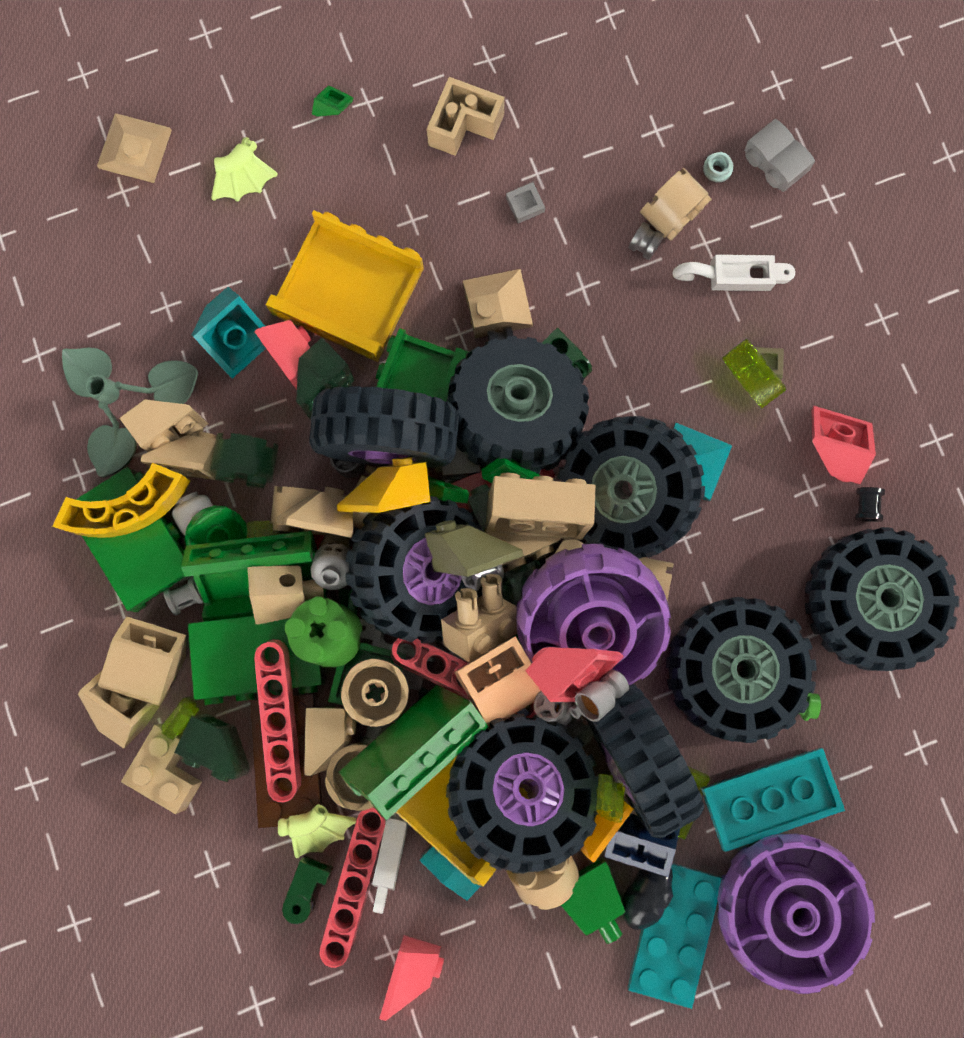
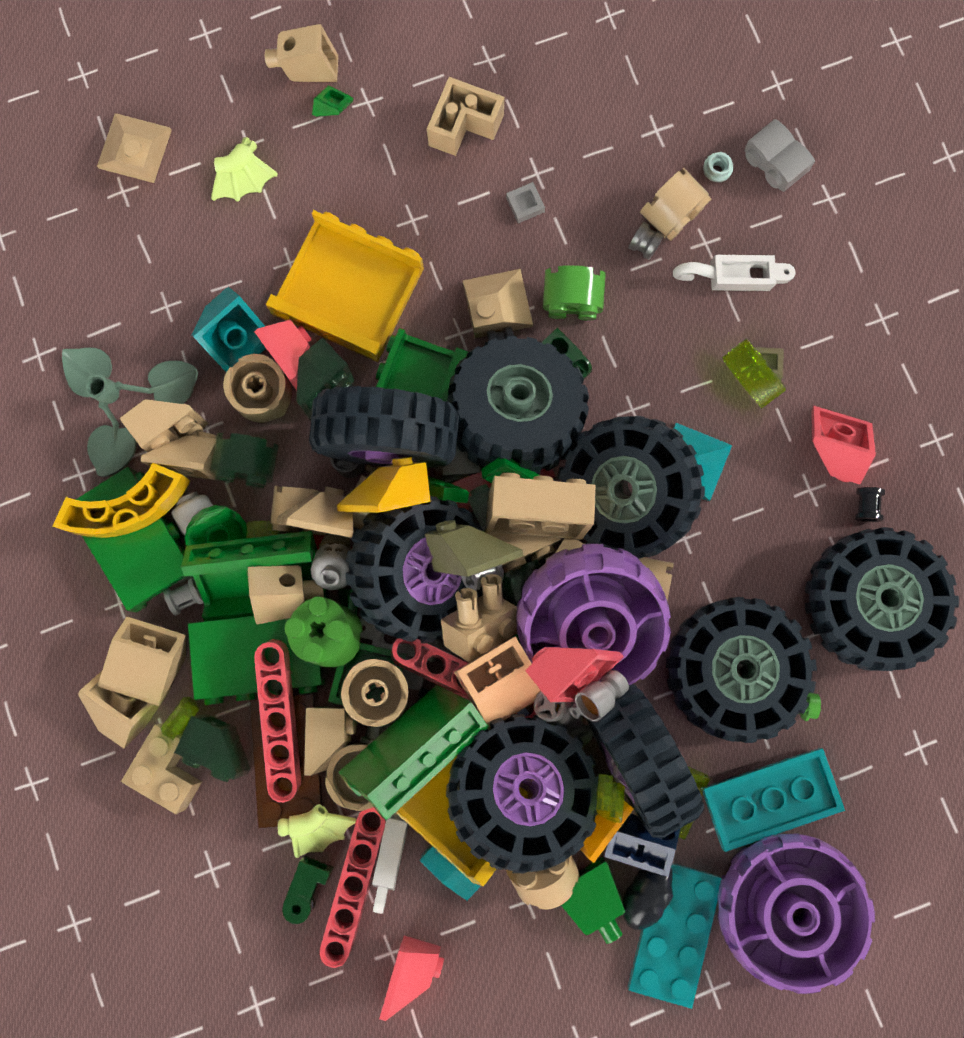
(246, 377): none -> tan brick
(305, 55): none -> tan torso
(574, 292): none -> bright green brick

